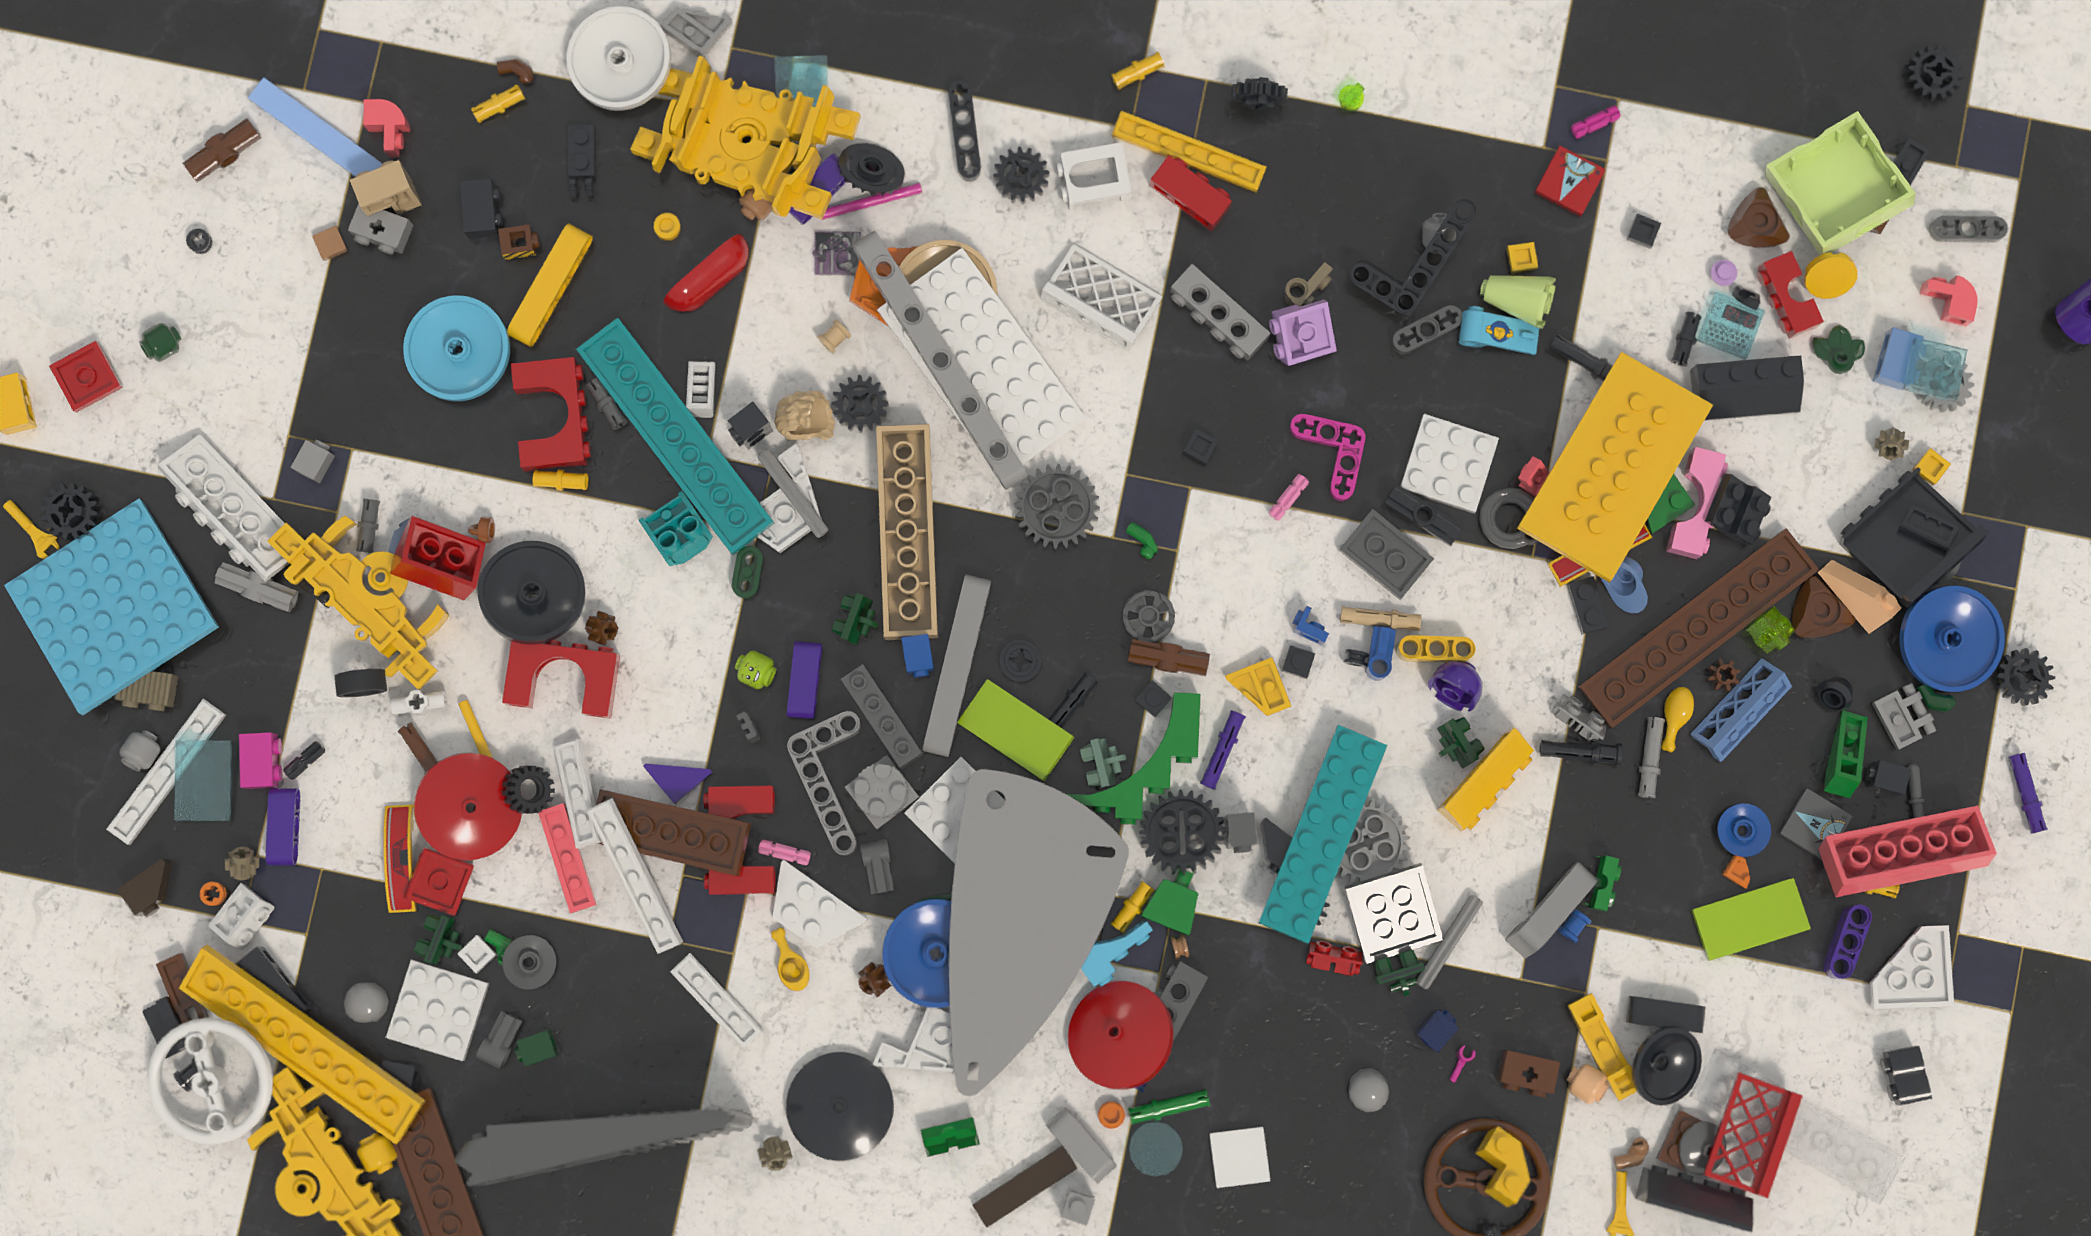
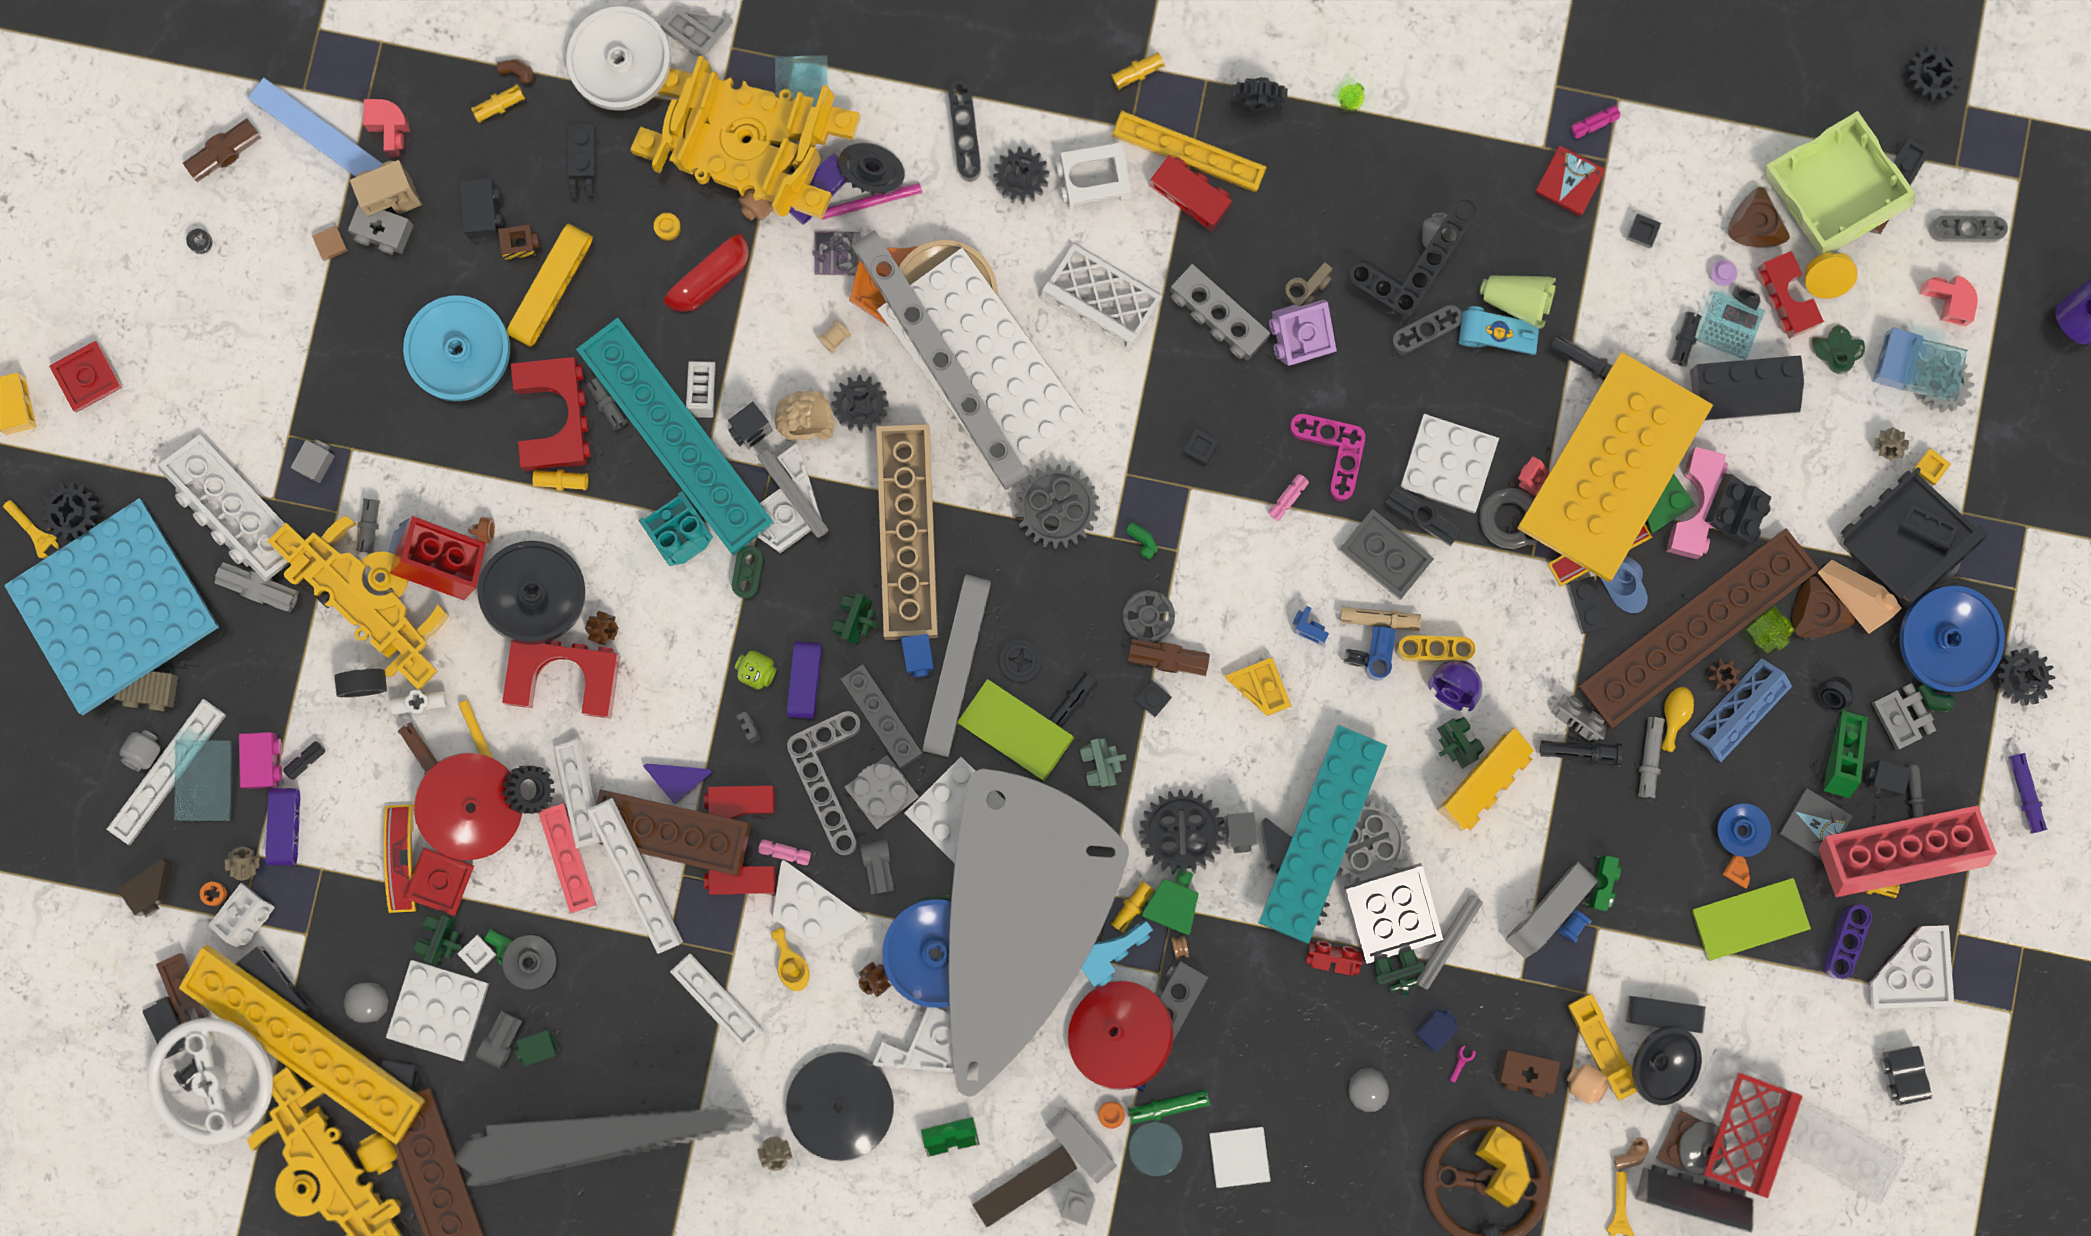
(160, 342): dark green head -> none
(1179, 742): green arch -> none
(1222, 748): dark purple pin -> none
(1298, 662): black plate -> none
(1522, 257): yellow plate -> none

